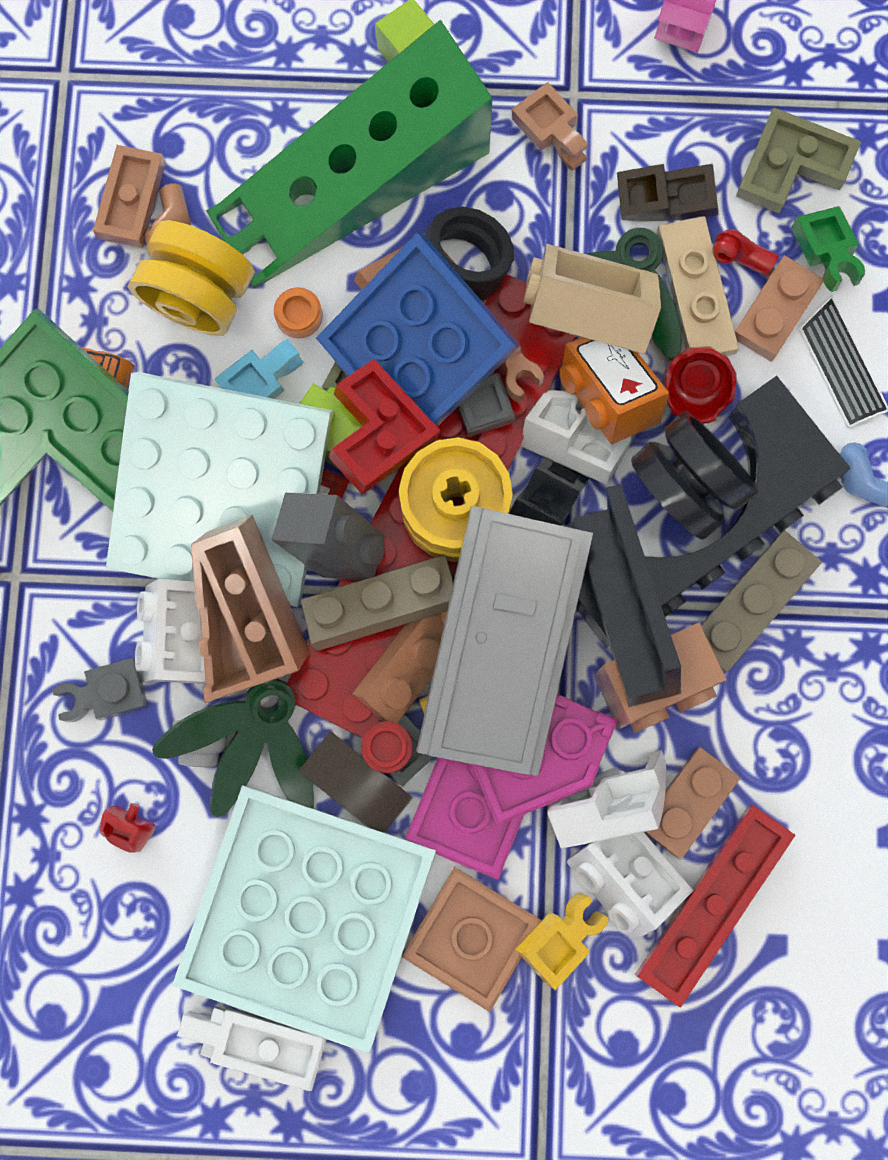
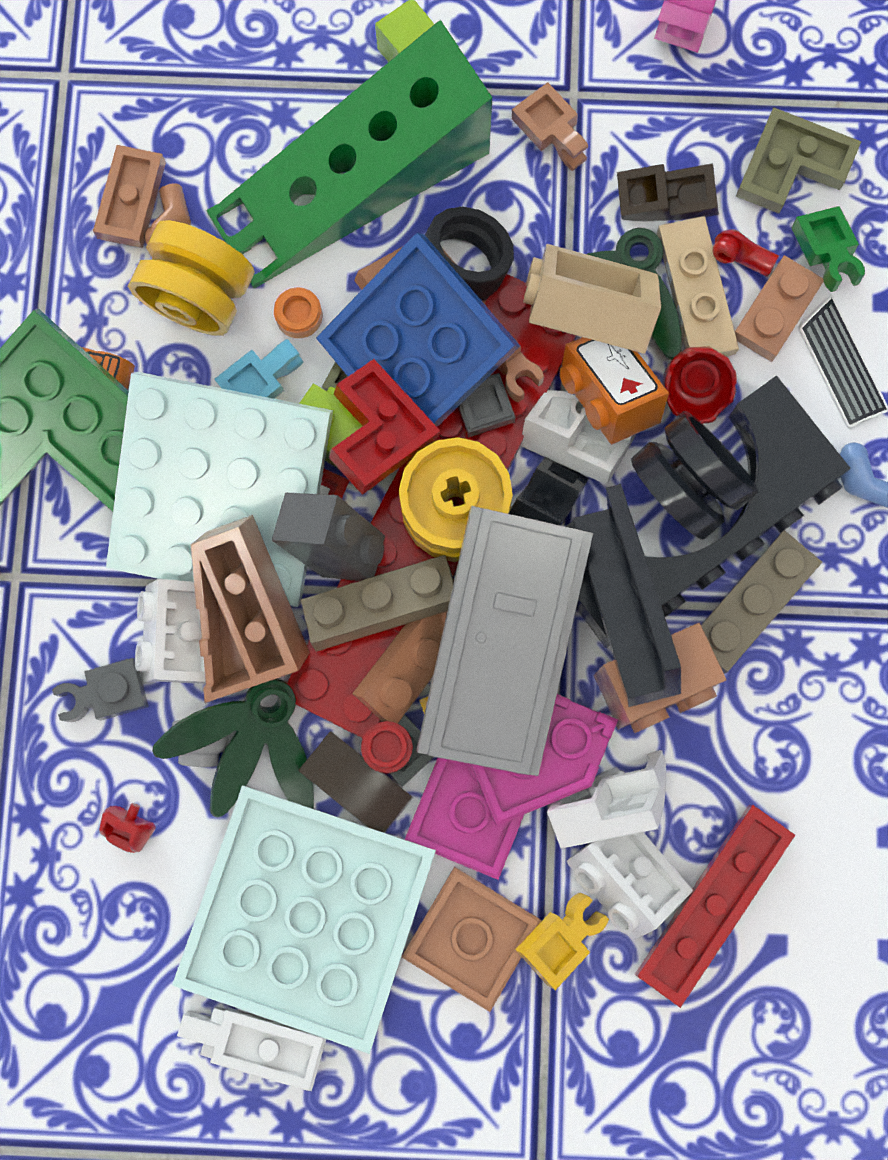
(692, 801): nougat plate -> none

